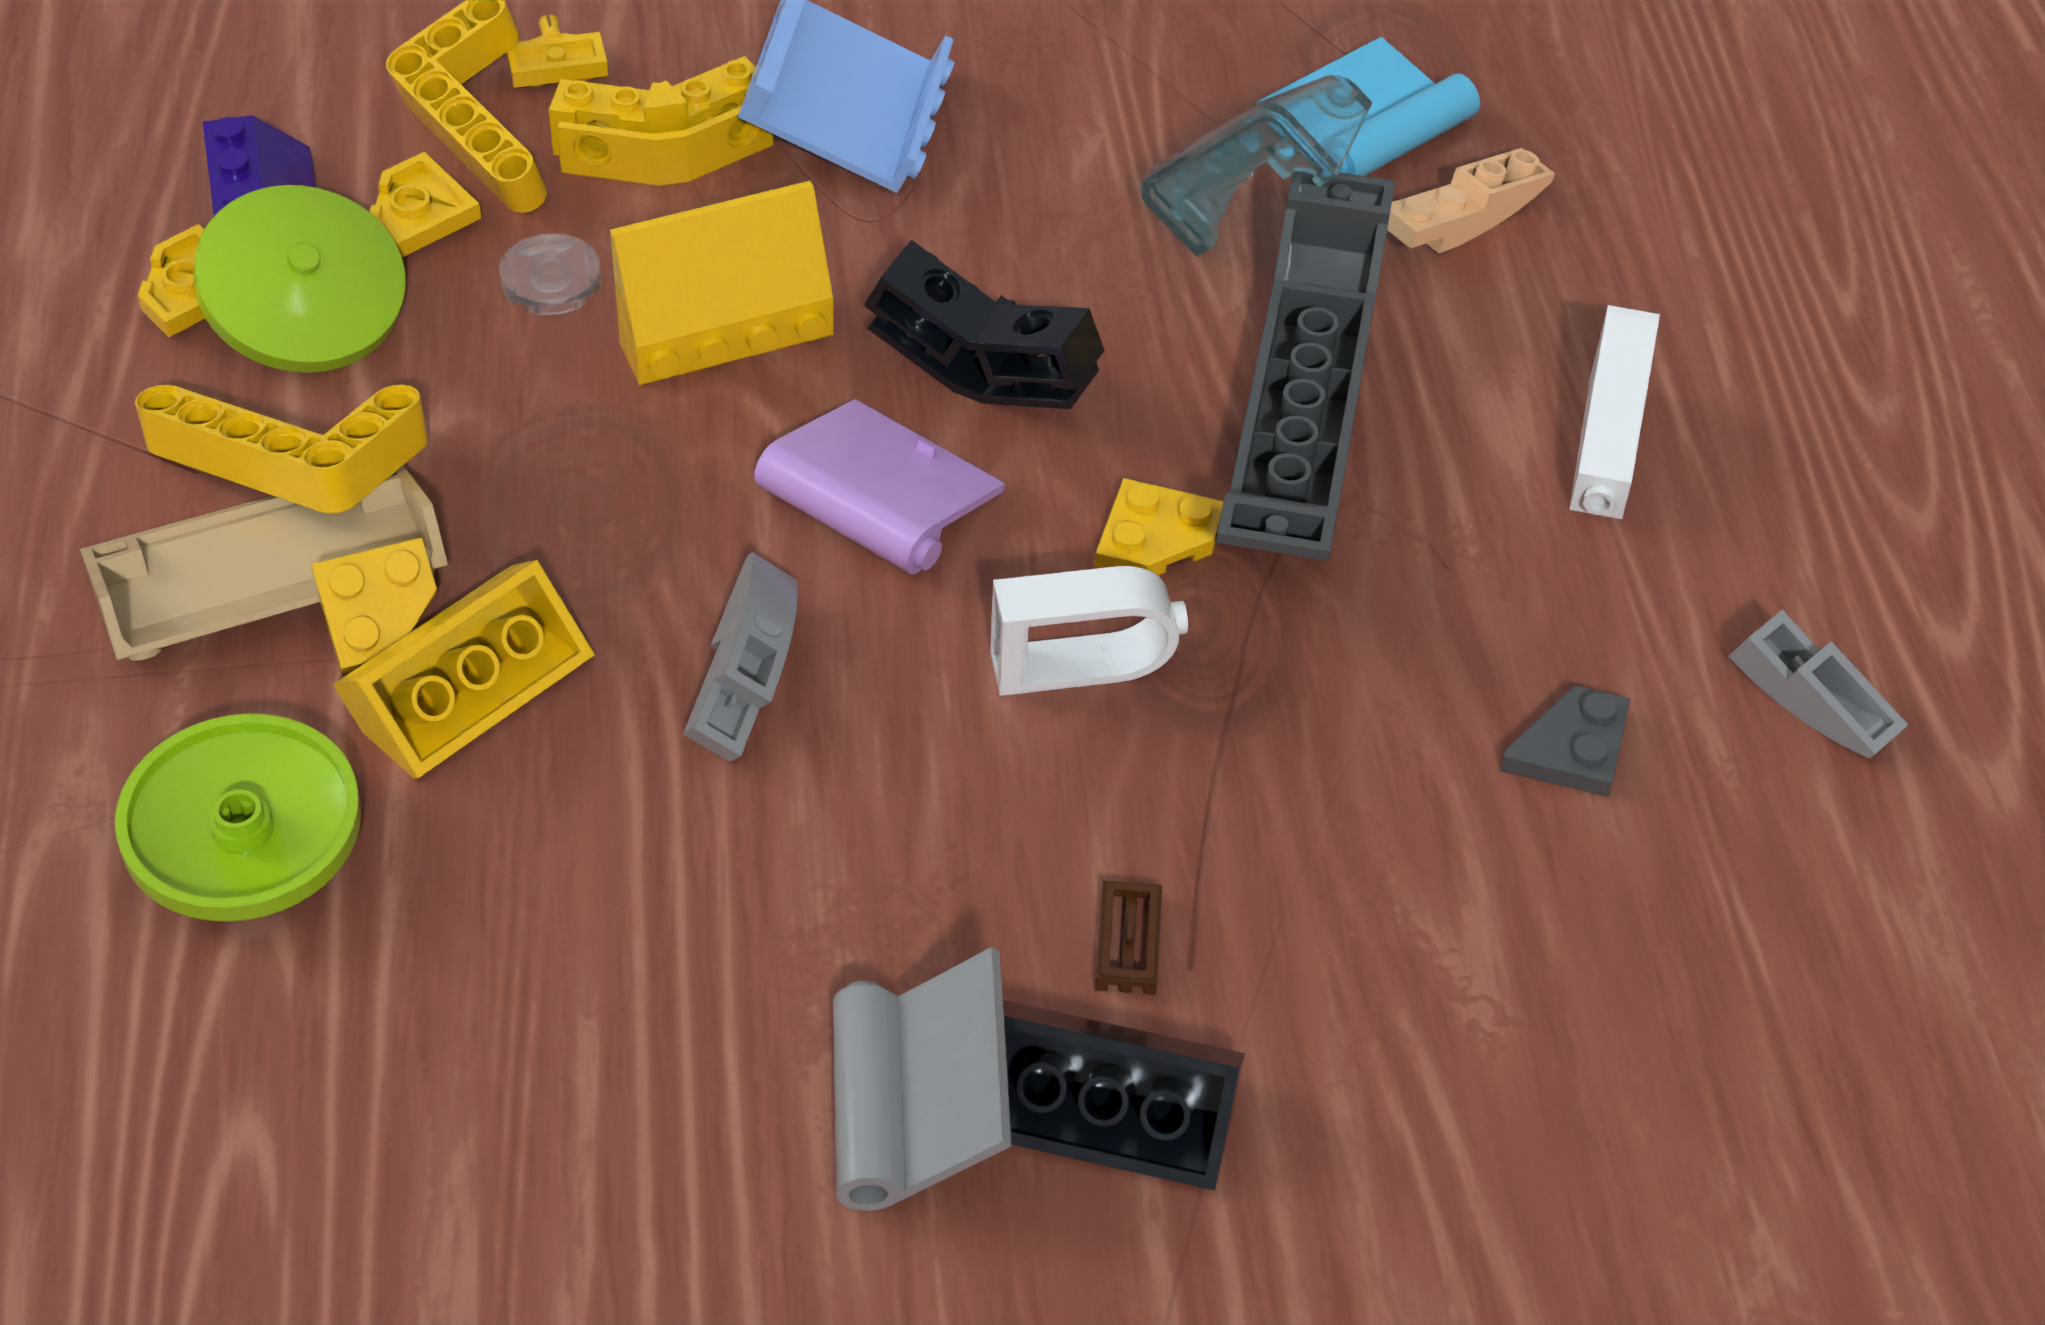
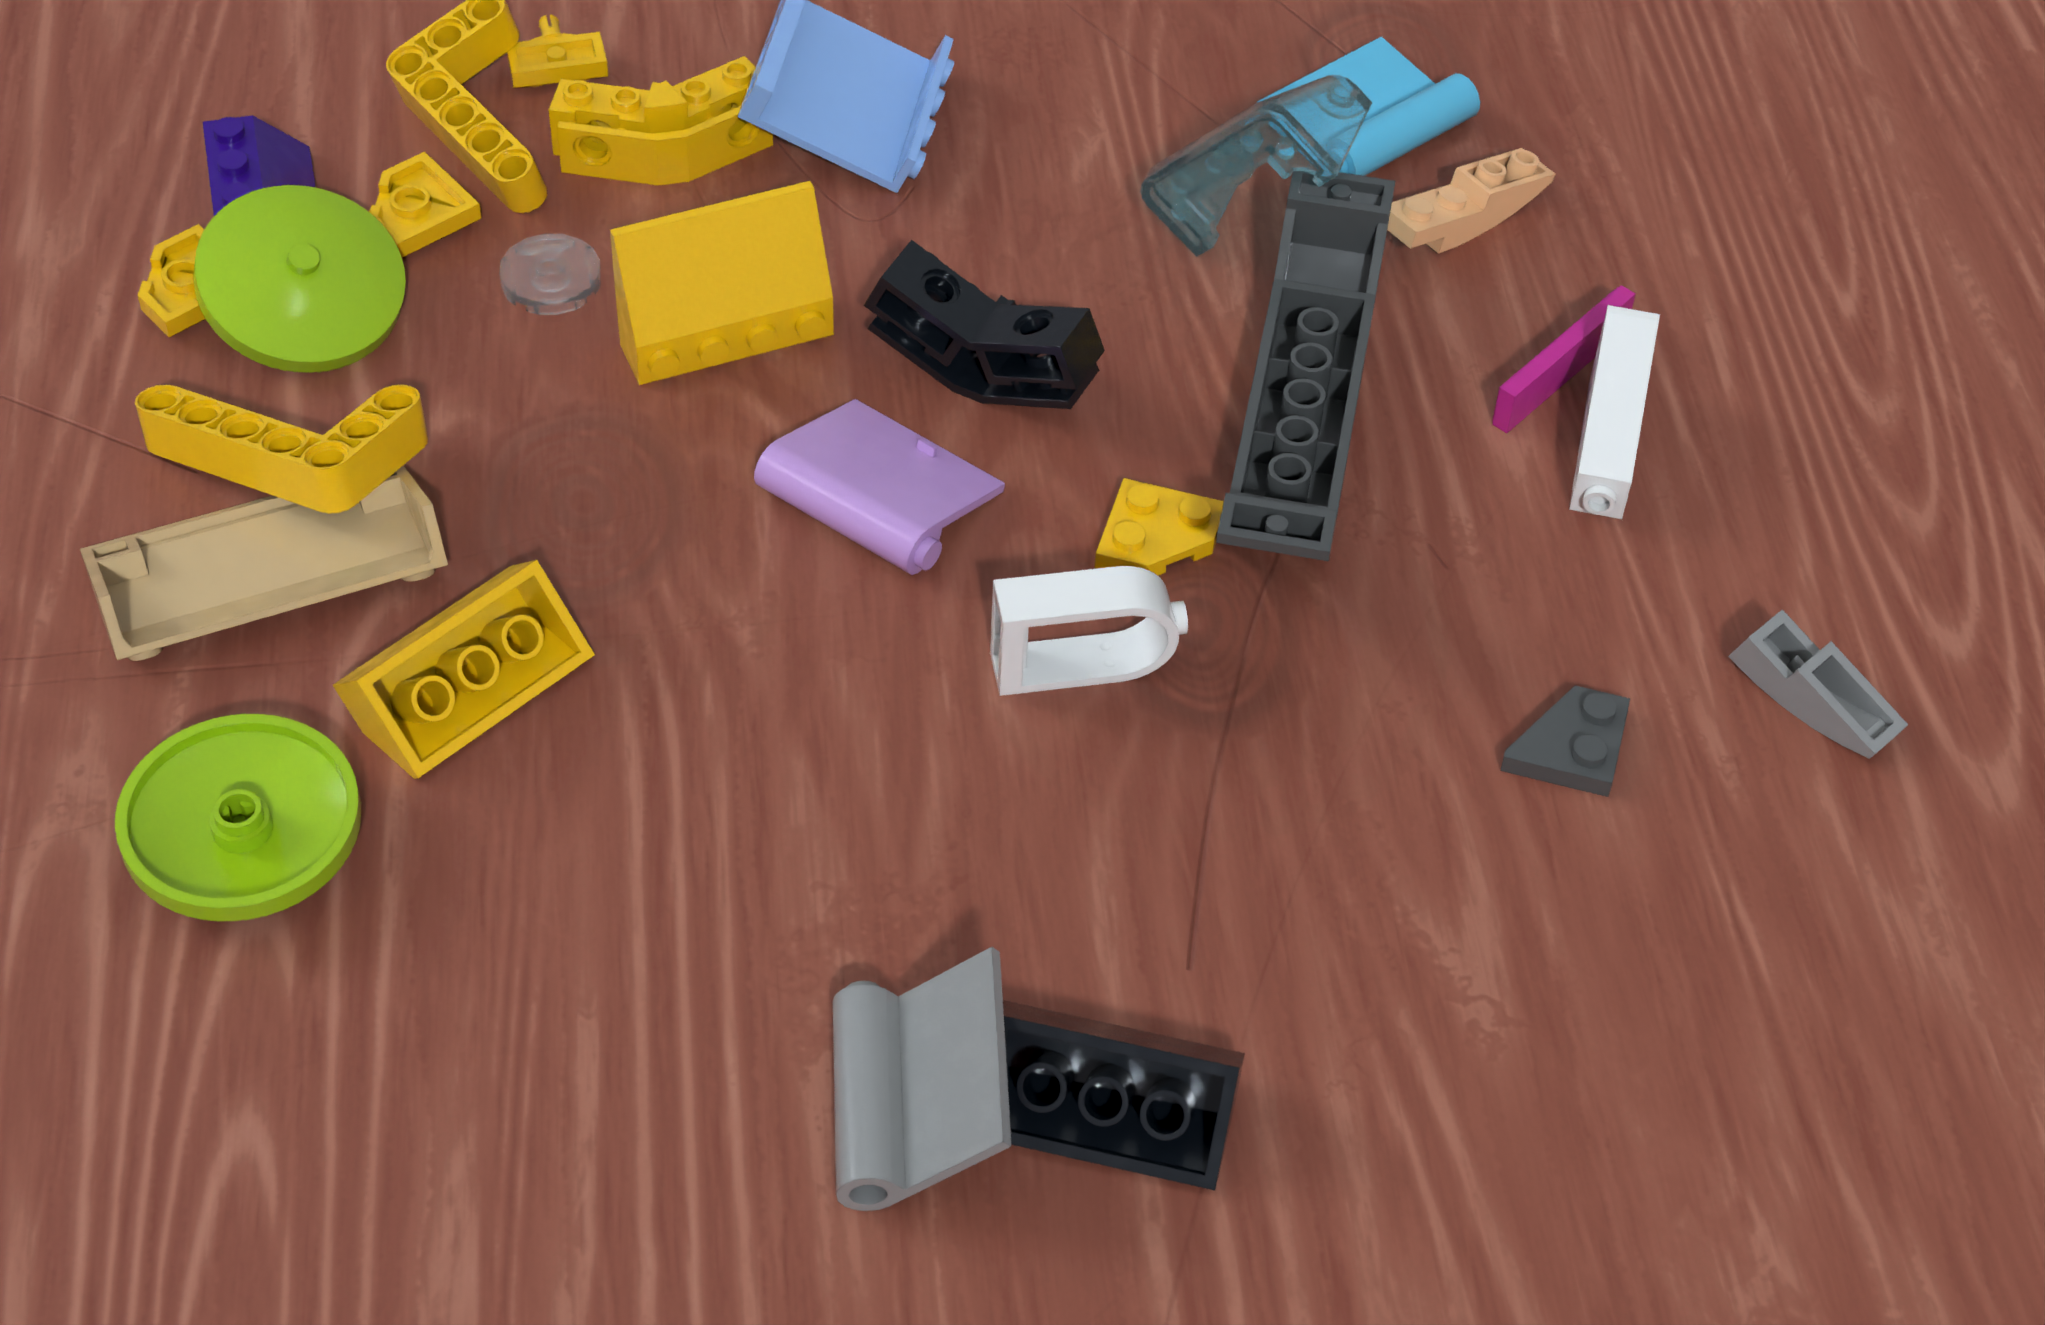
(373, 598): yellow plate -> none
(748, 658): light grey slope -> none
(1126, 975): reddish brown tile -> none
(1555, 364): none -> dark pink tile

